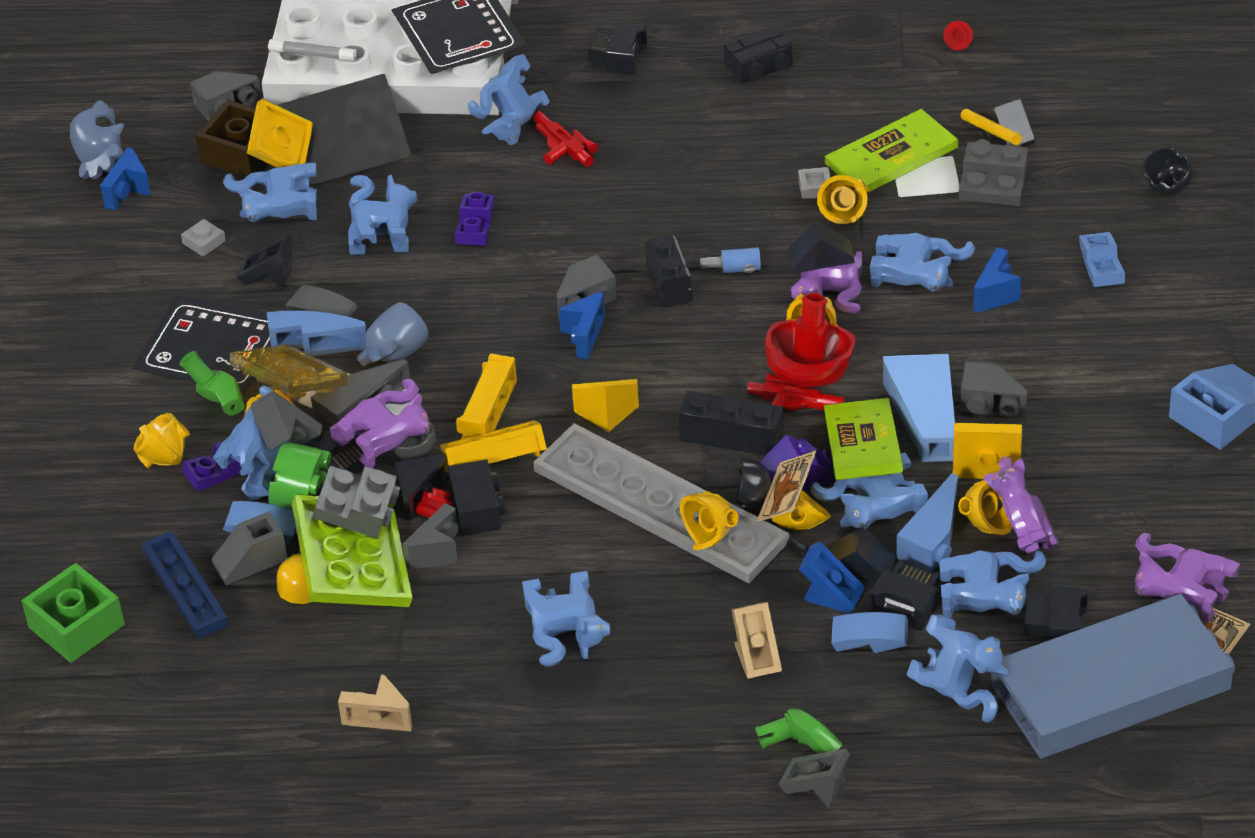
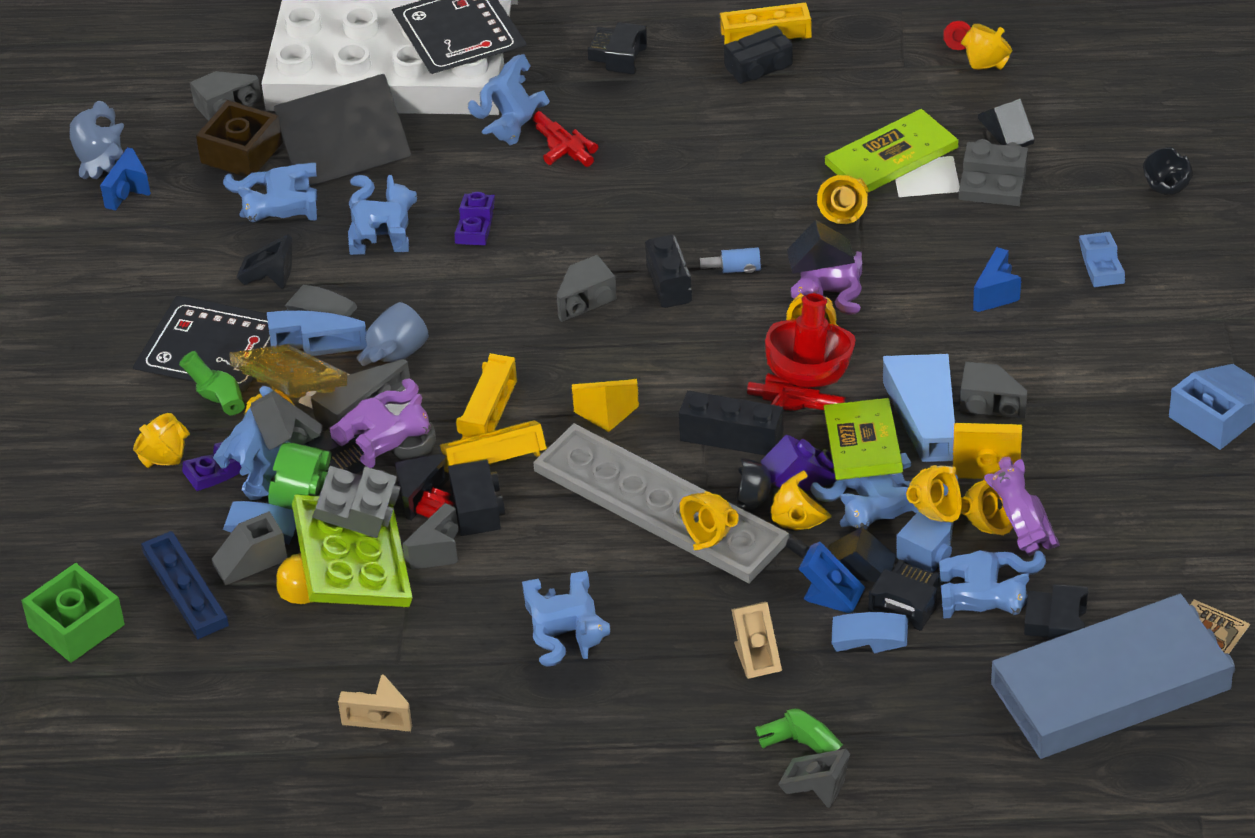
(203, 237): light grey plate -> none
(279, 135): yellow plate -> none
(312, 50): light grey bar -> none
(583, 322): blue slope -> none
(786, 486): sticker -> none
(791, 19): none -> yellow container
(811, 180): light grey plate -> none
(912, 260): medium blue animal -> none
(928, 496): none -> yellow helmet
(953, 667): medium blue animal -> none
(986, 47): none -> yellow helmet
(991, 127): yellow bar -> none
(1194, 575): medium lavender animal -> none

